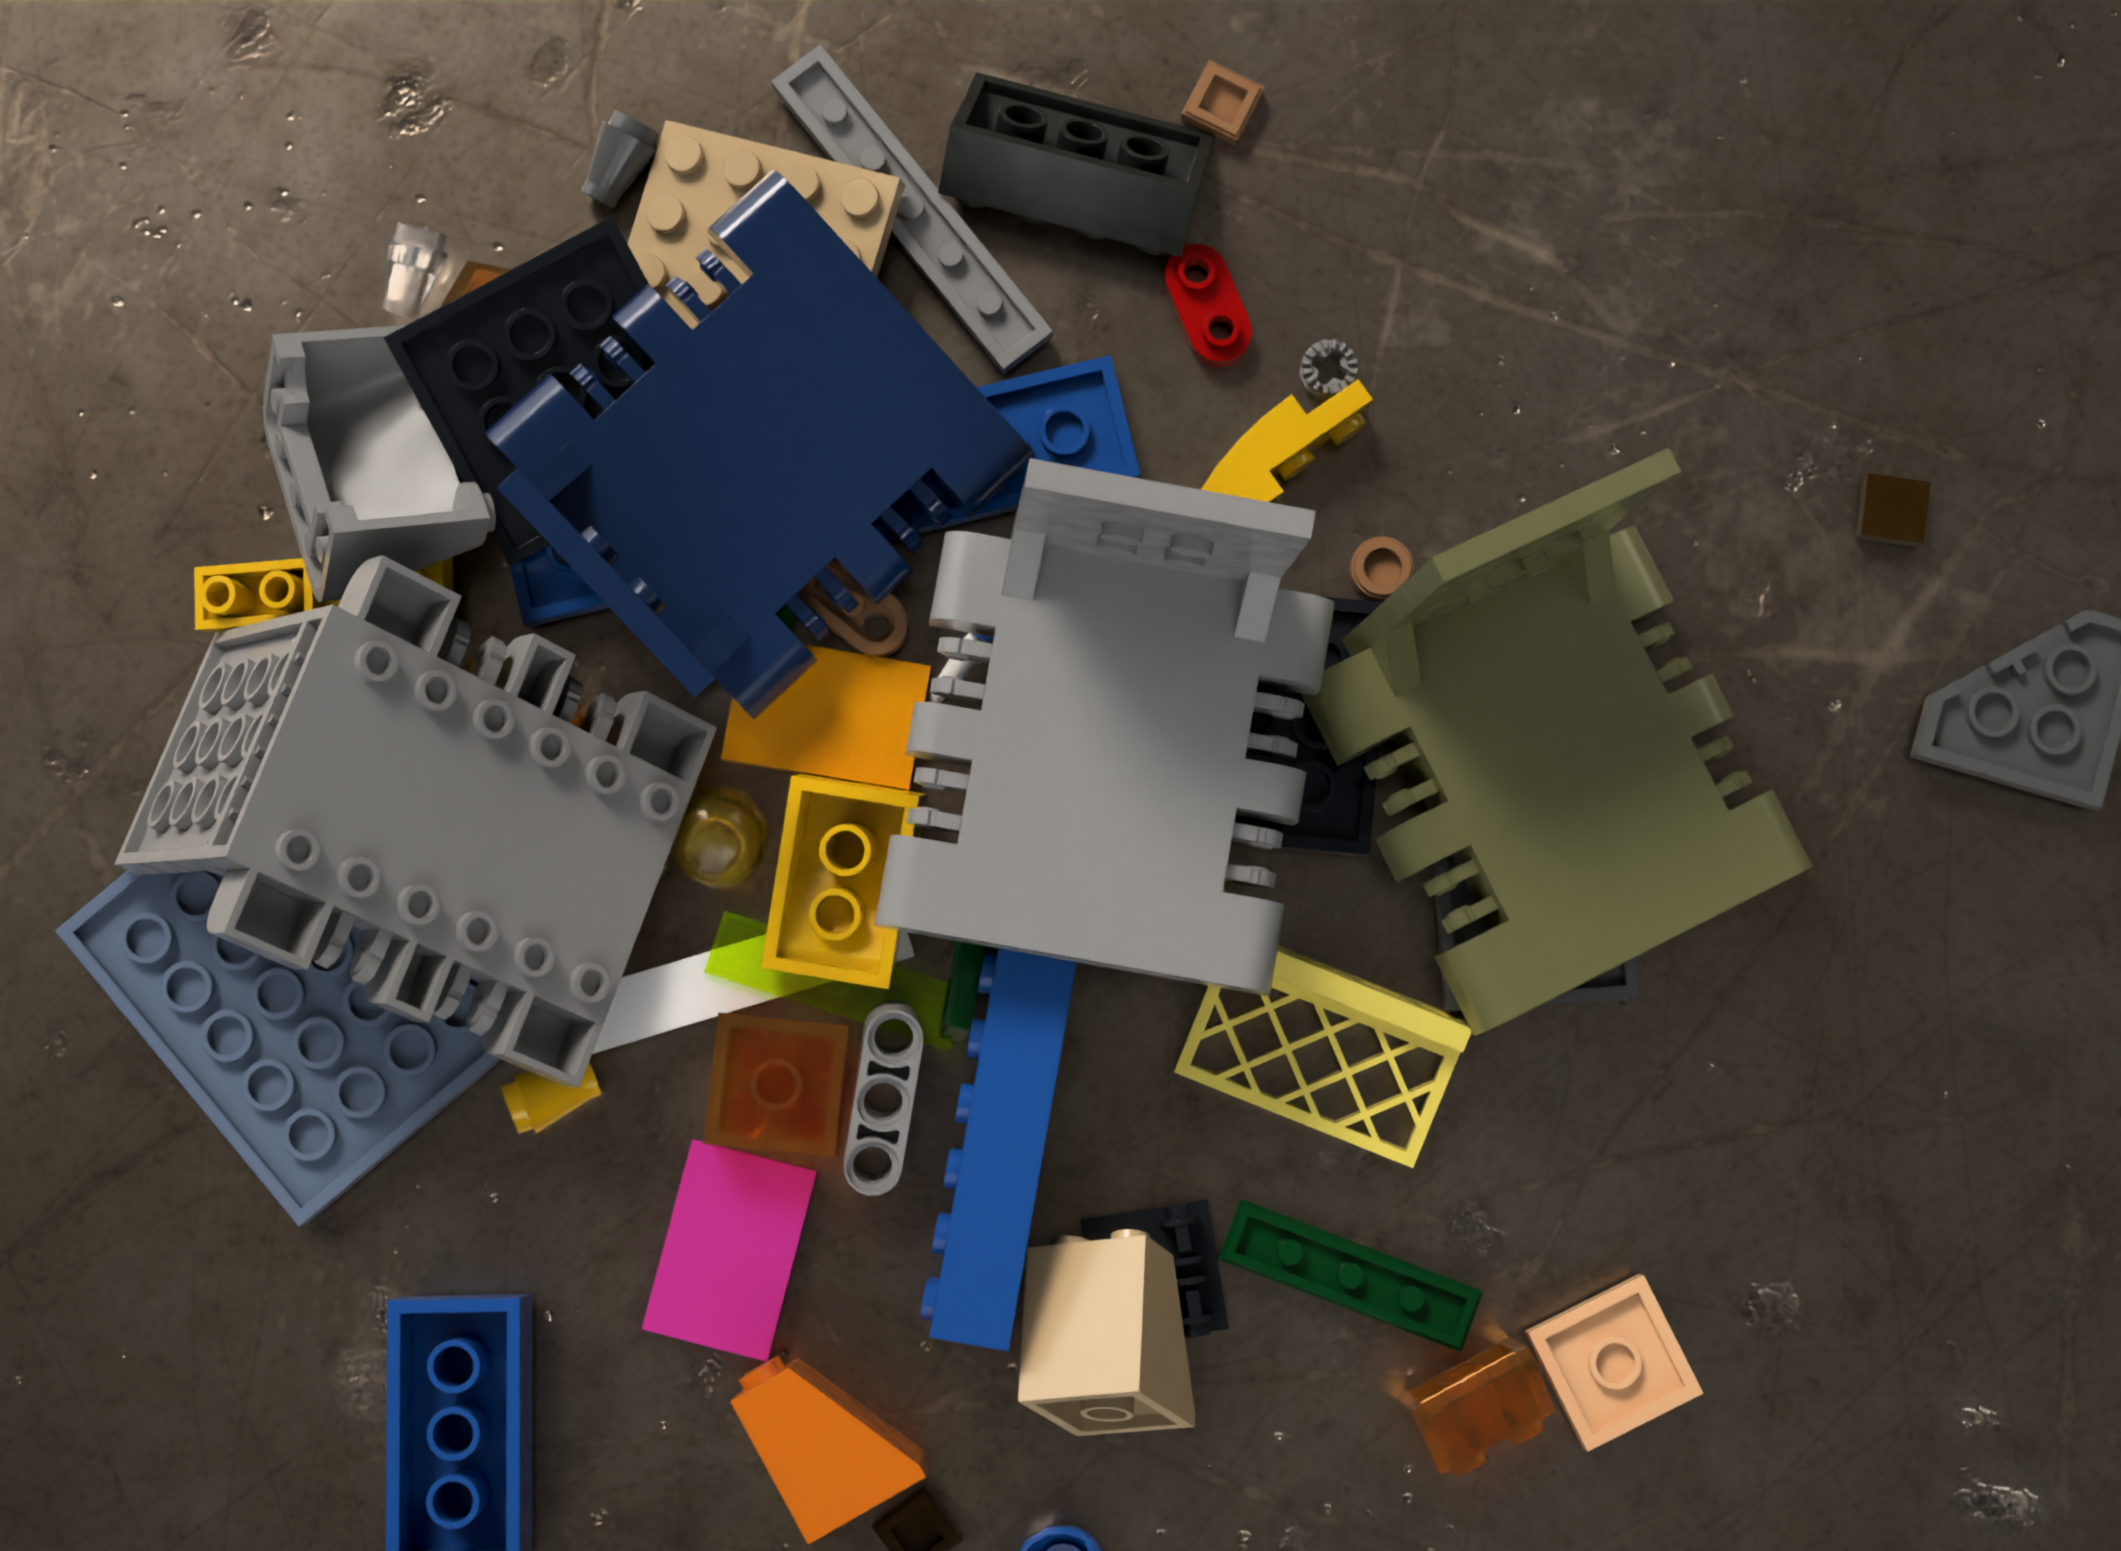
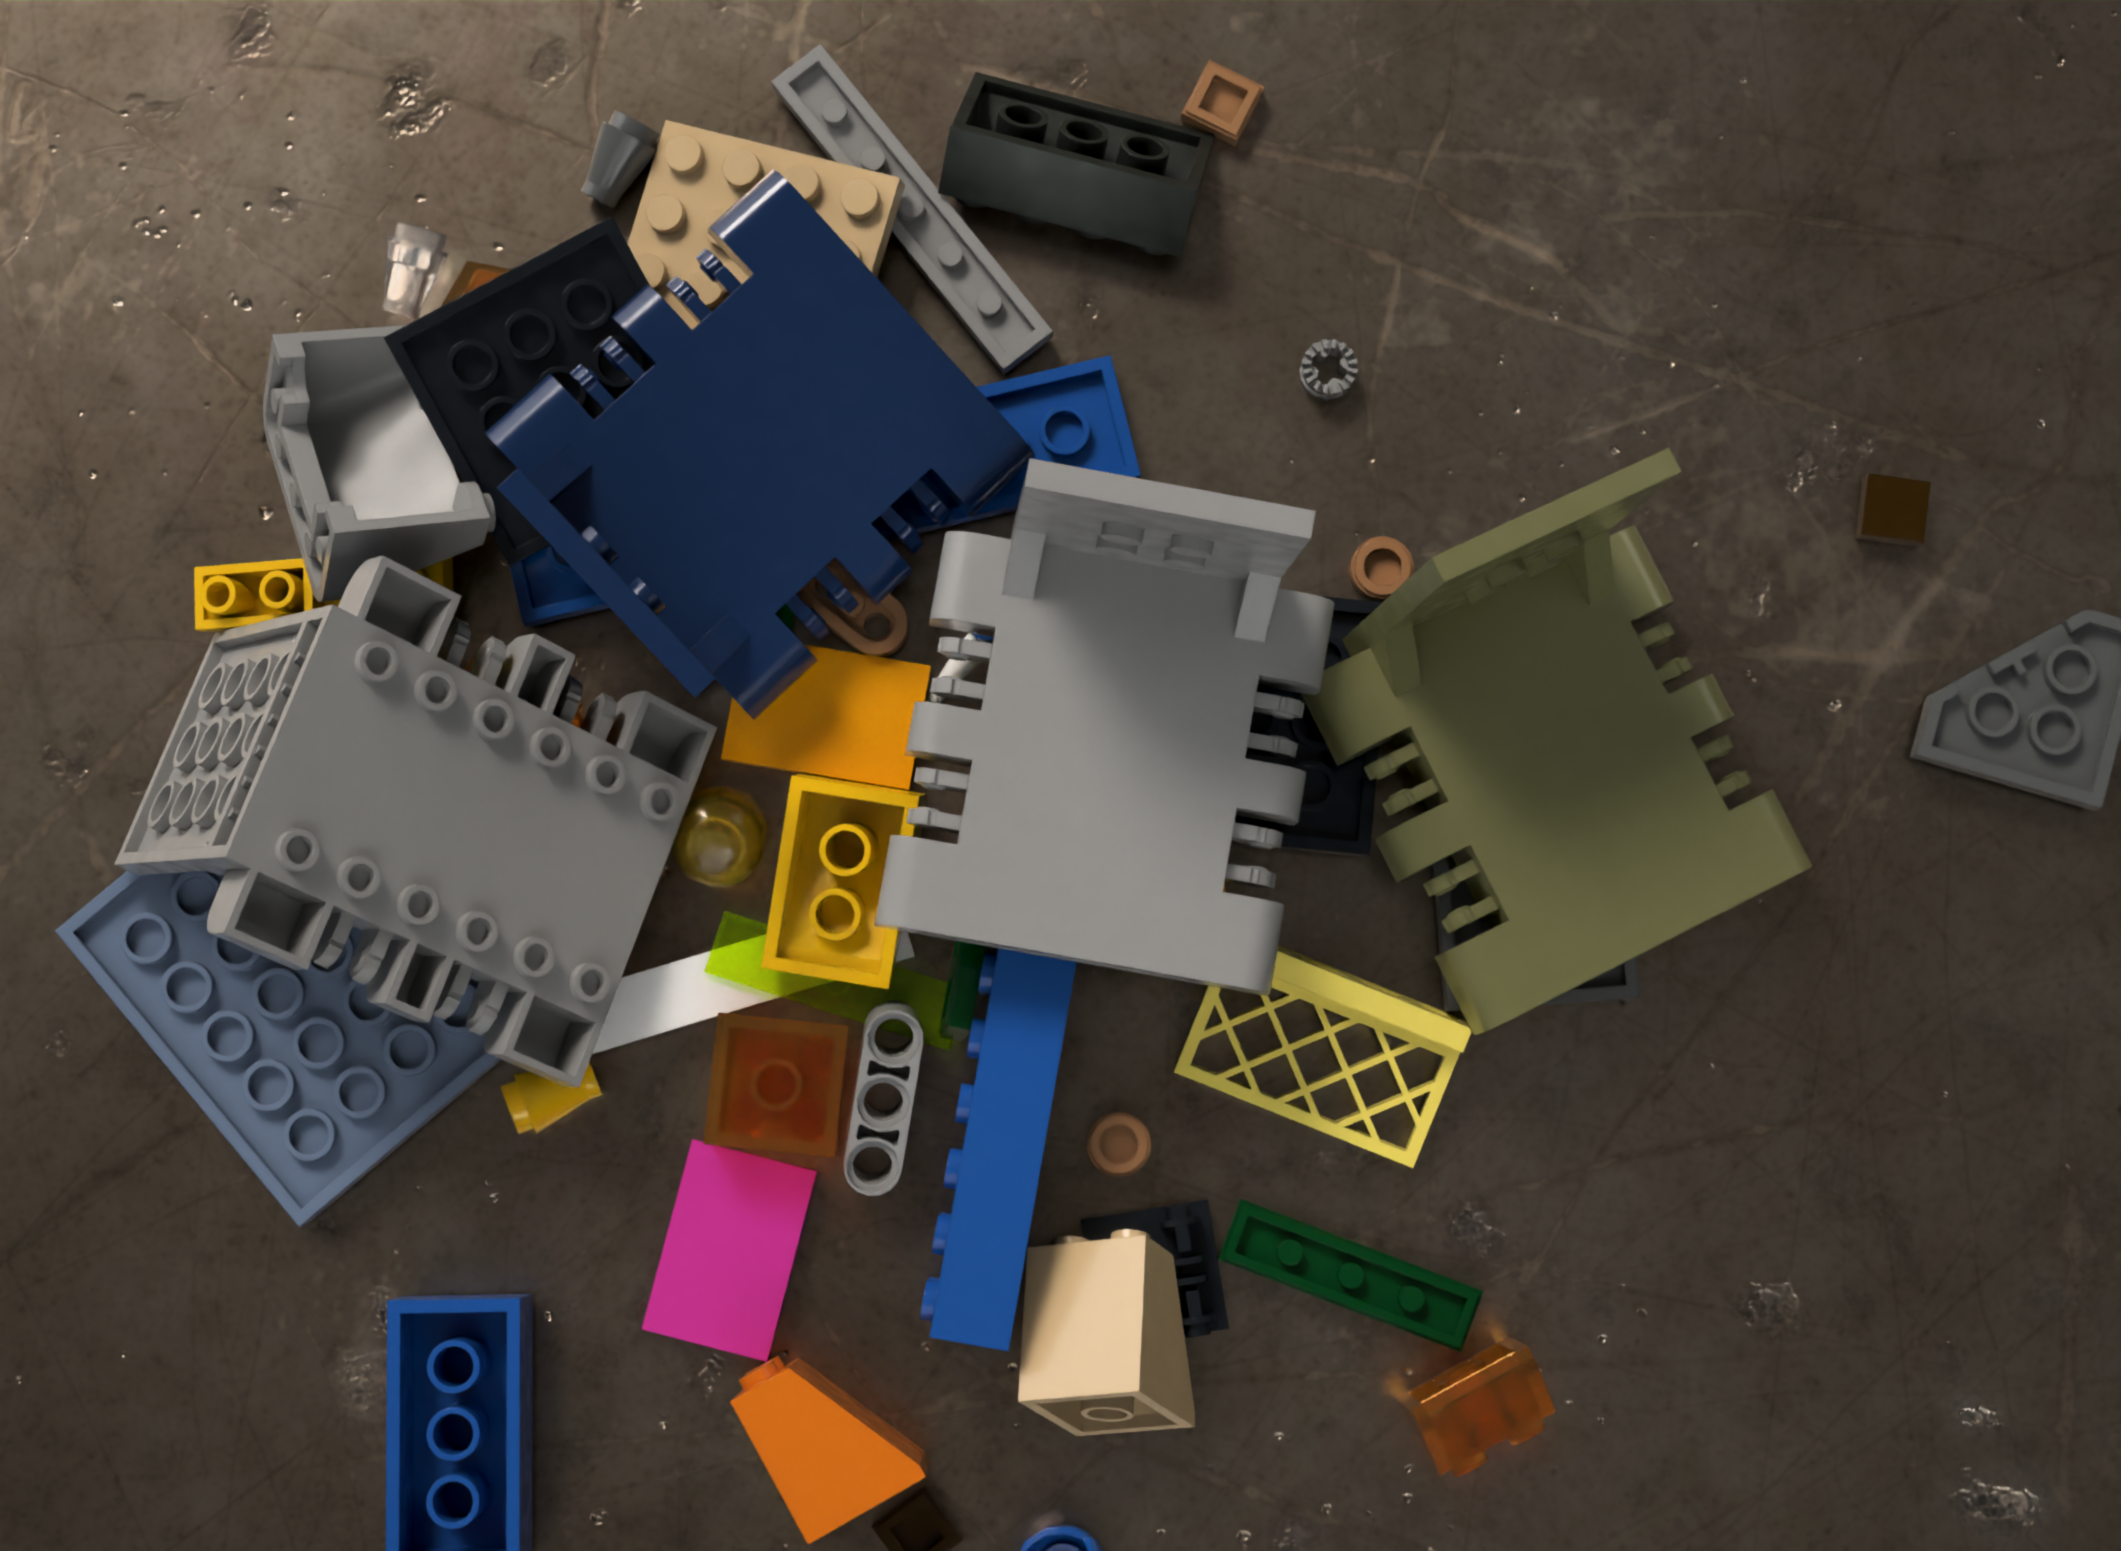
(1118, 1144): none -> medium nougat tile
(1206, 303): red plate -> none
(1284, 444): yellow slope -> none
(1613, 1362): light nougat plate -> none

